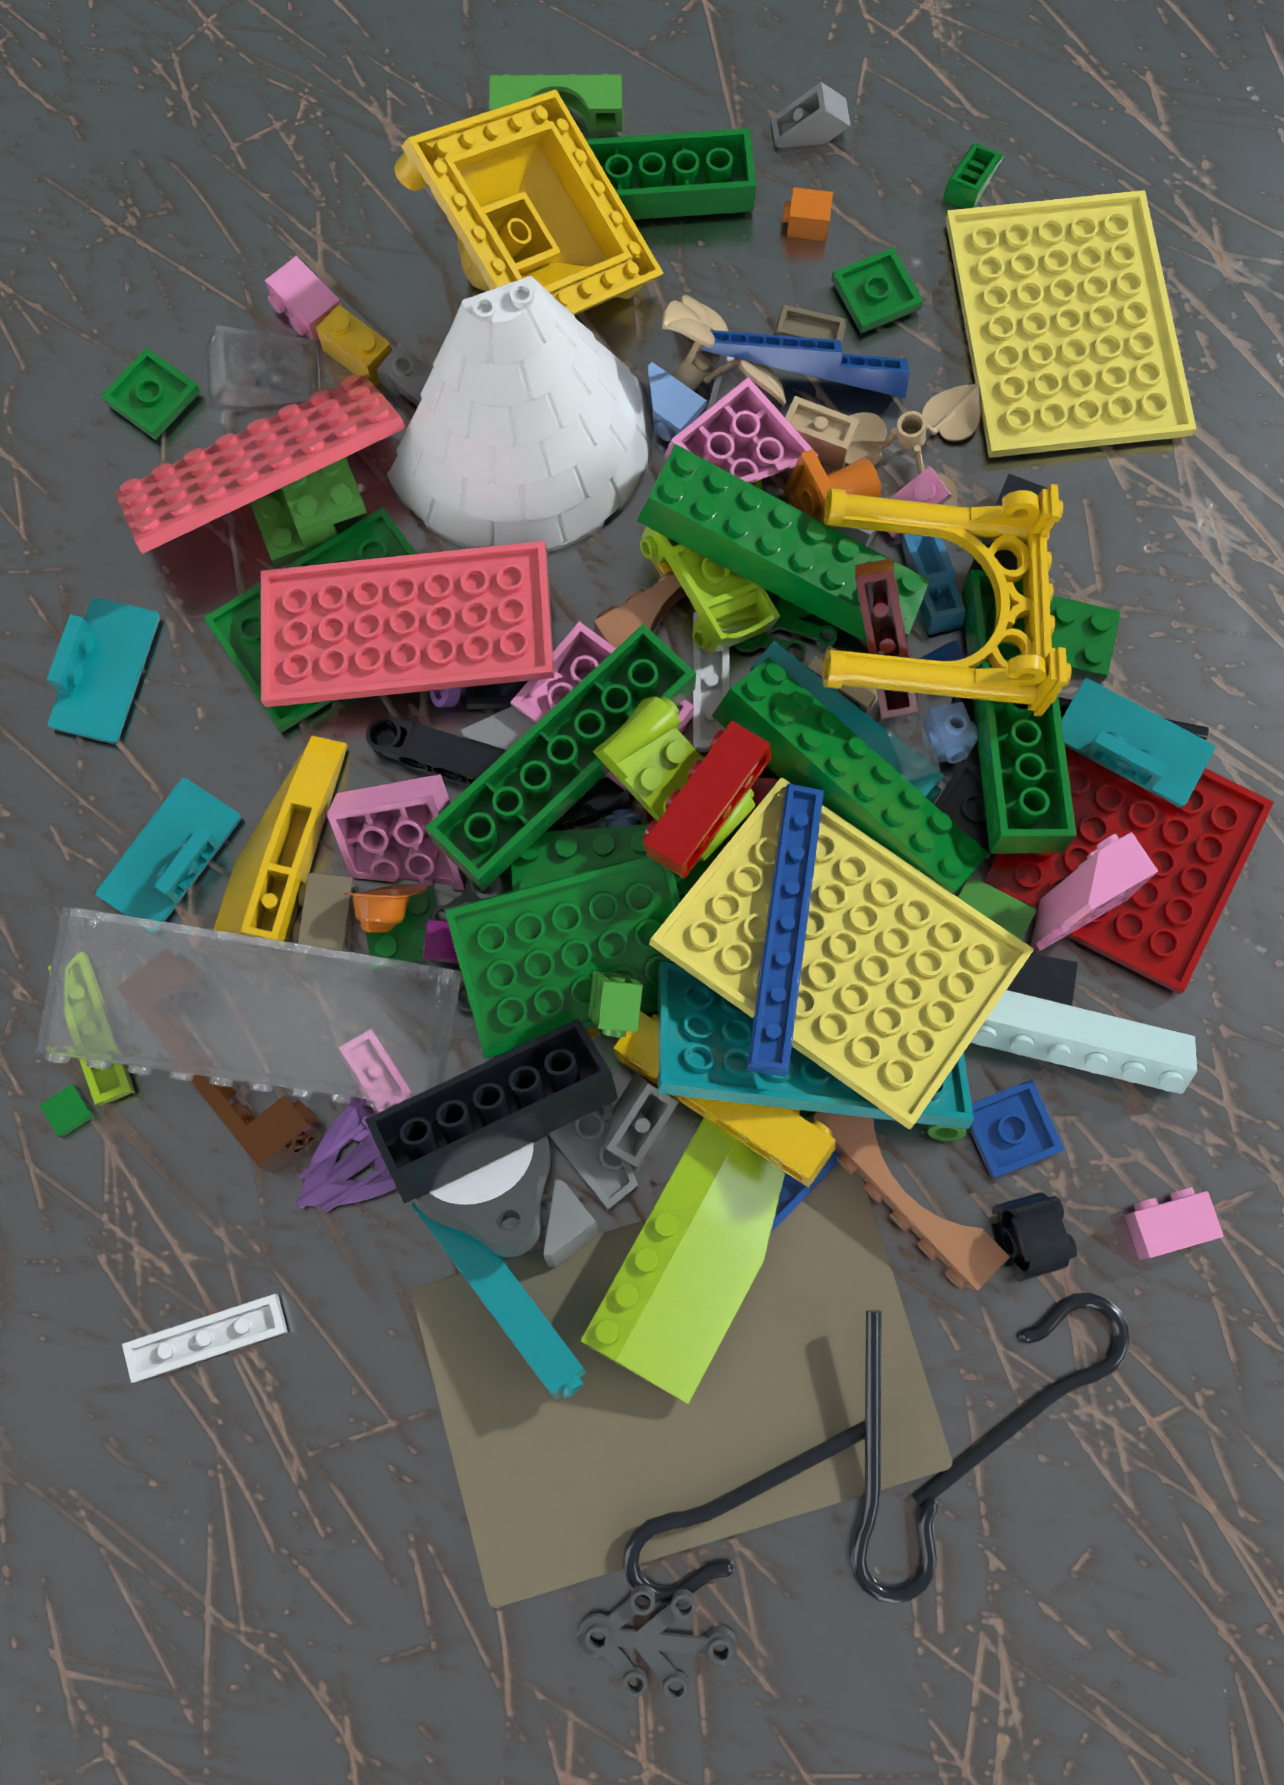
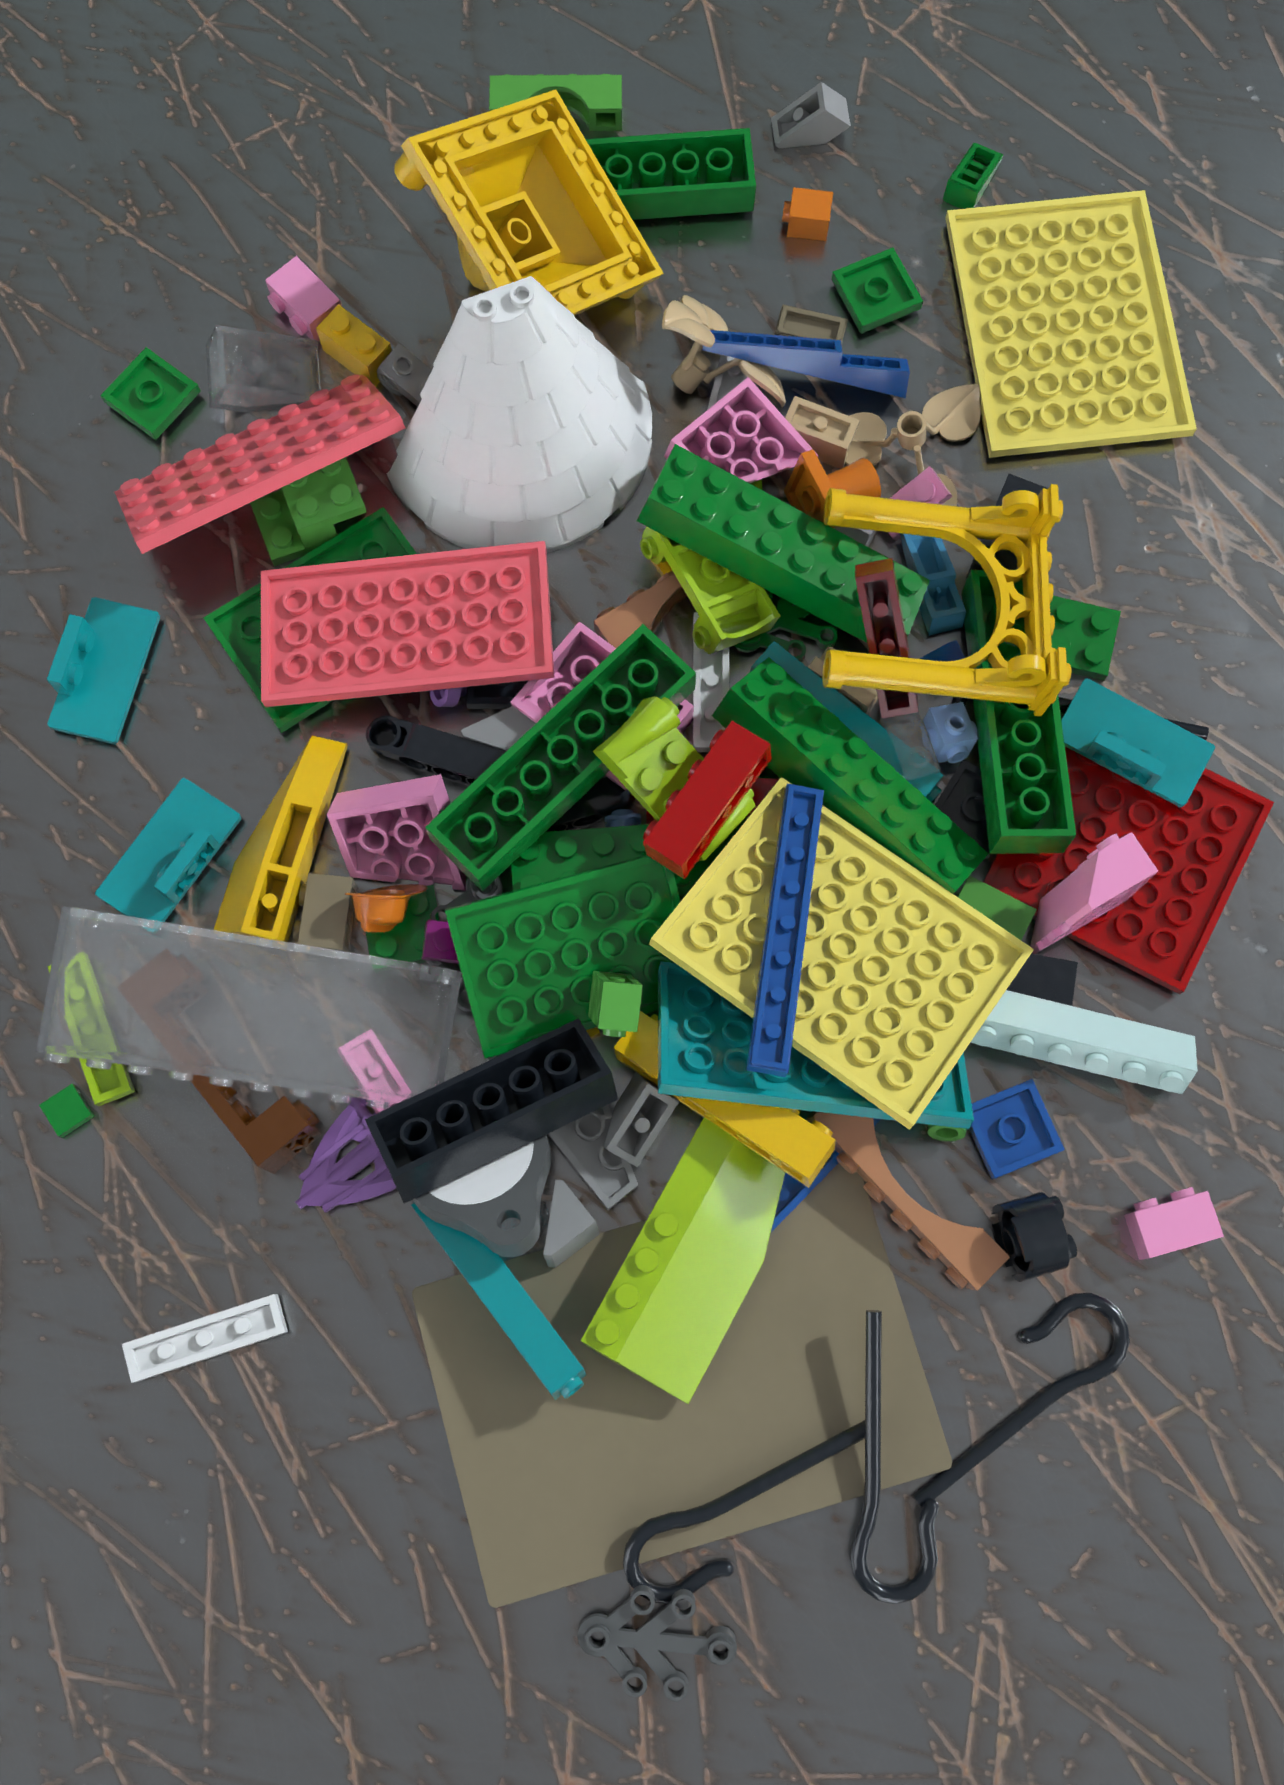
(671, 403): light blue slope -> none

